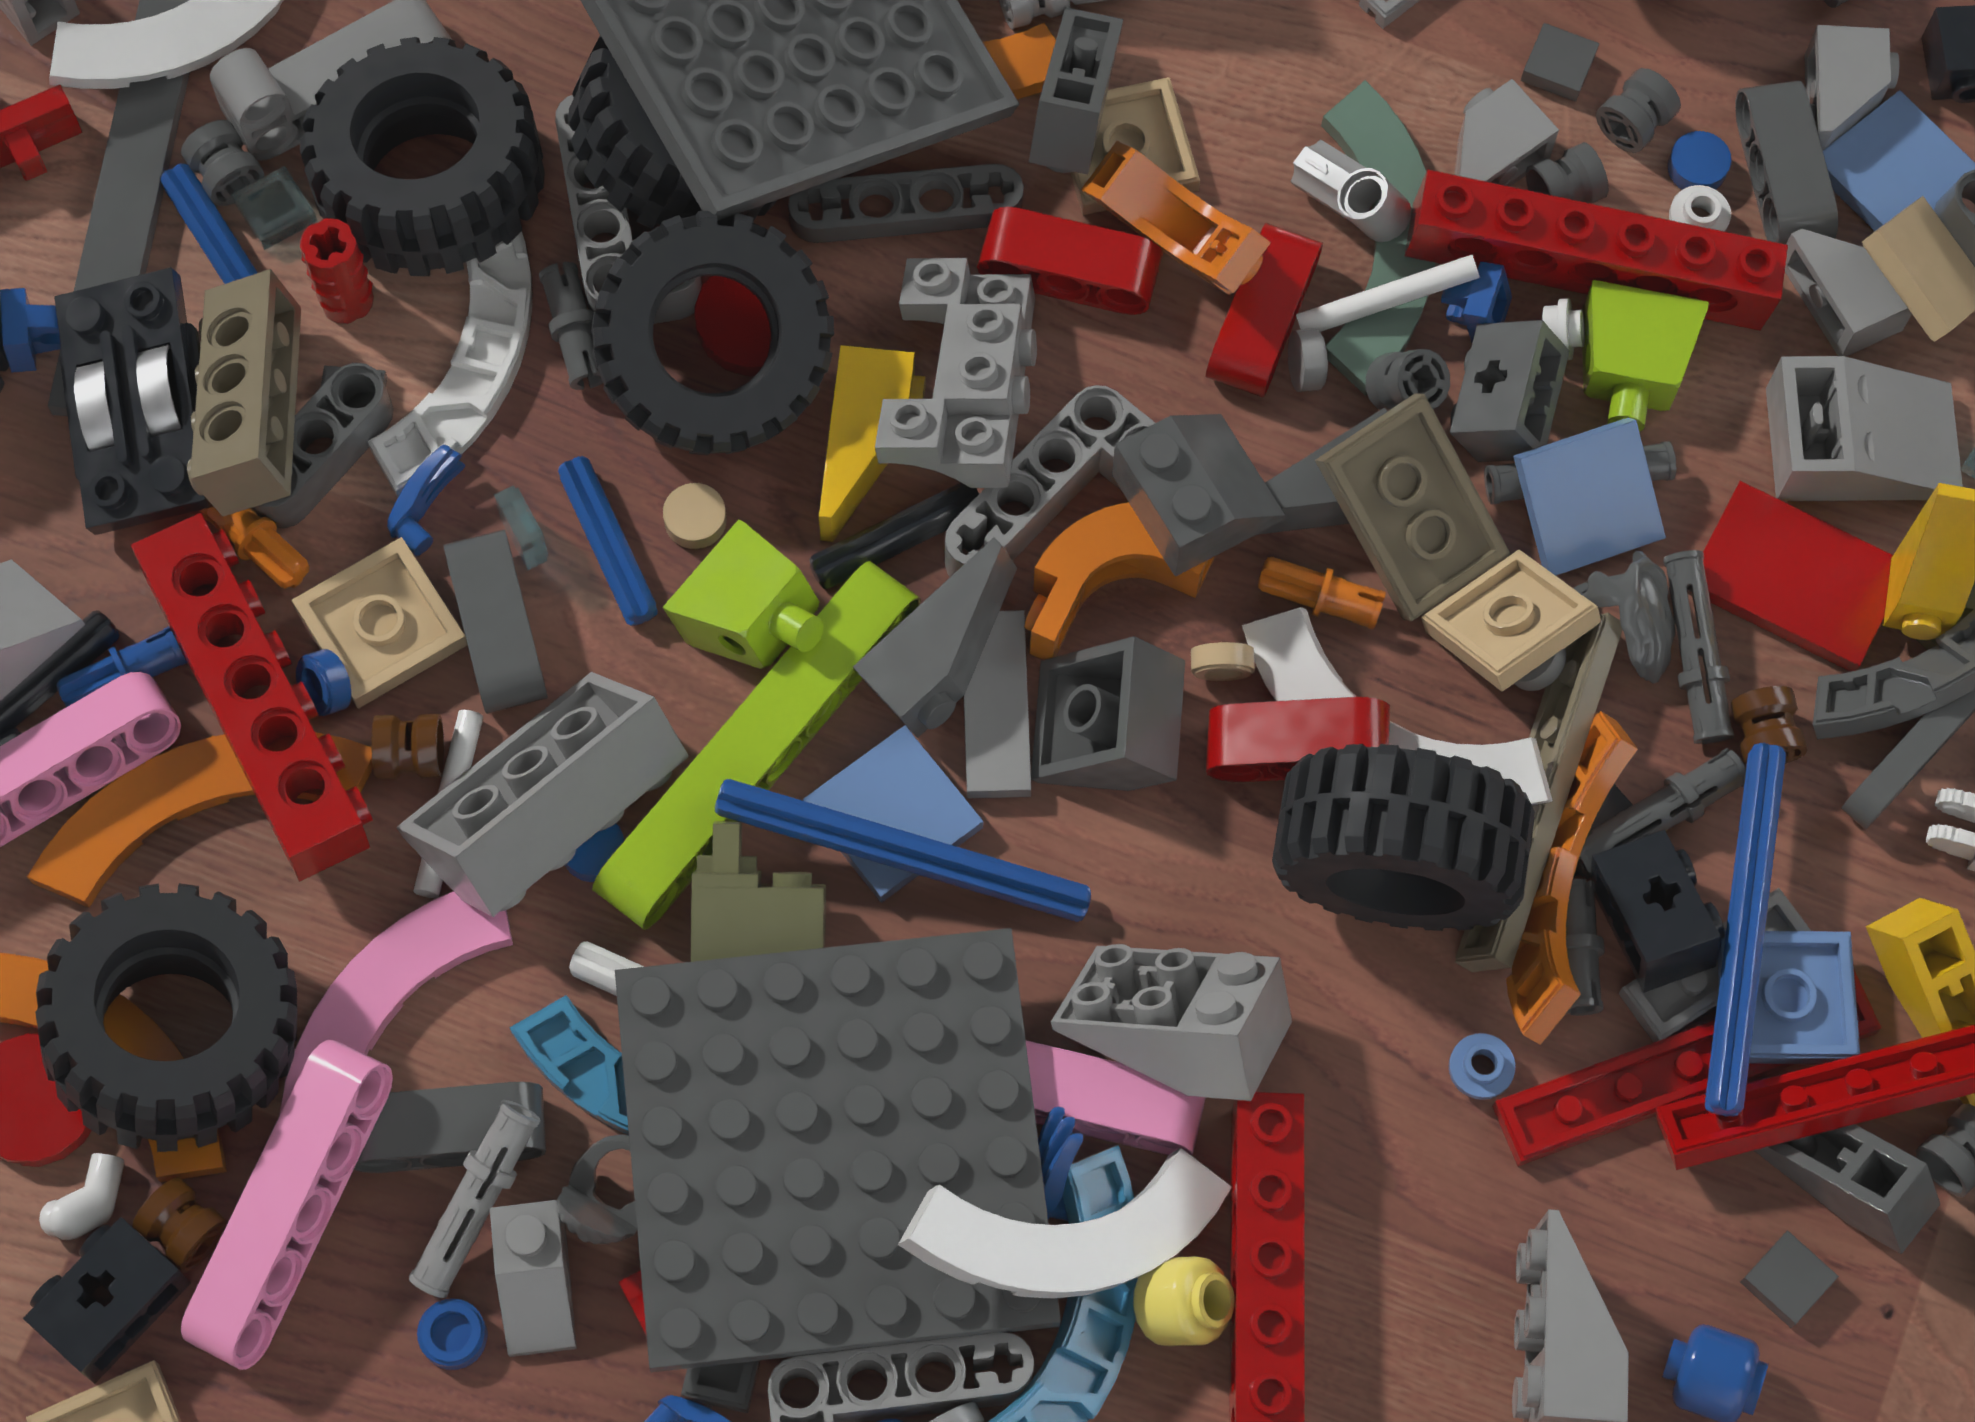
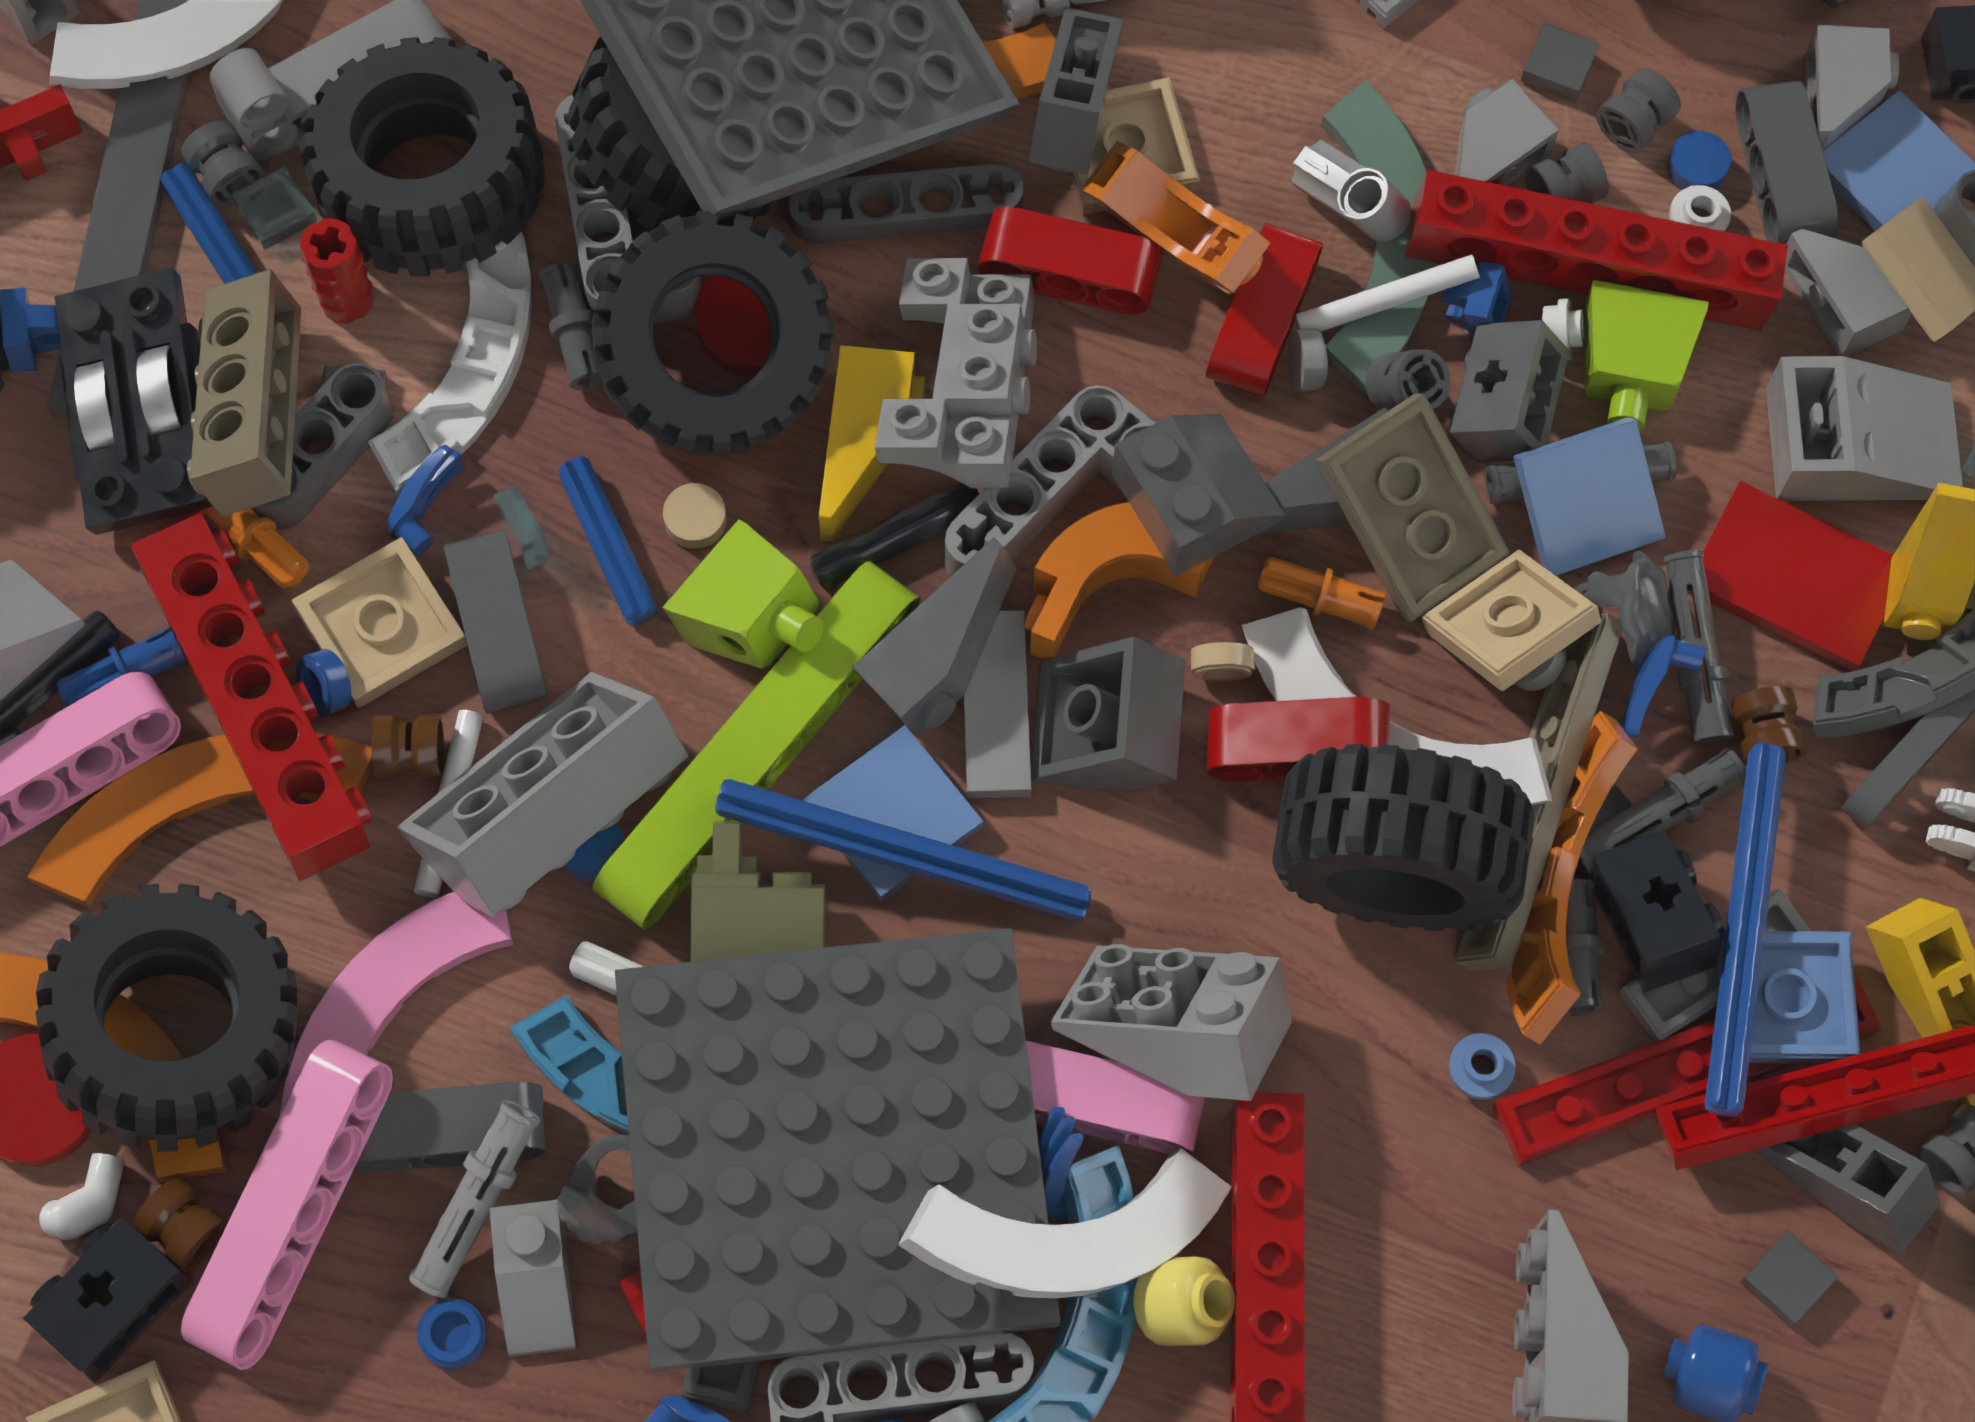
(1651, 674): none -> blue piece

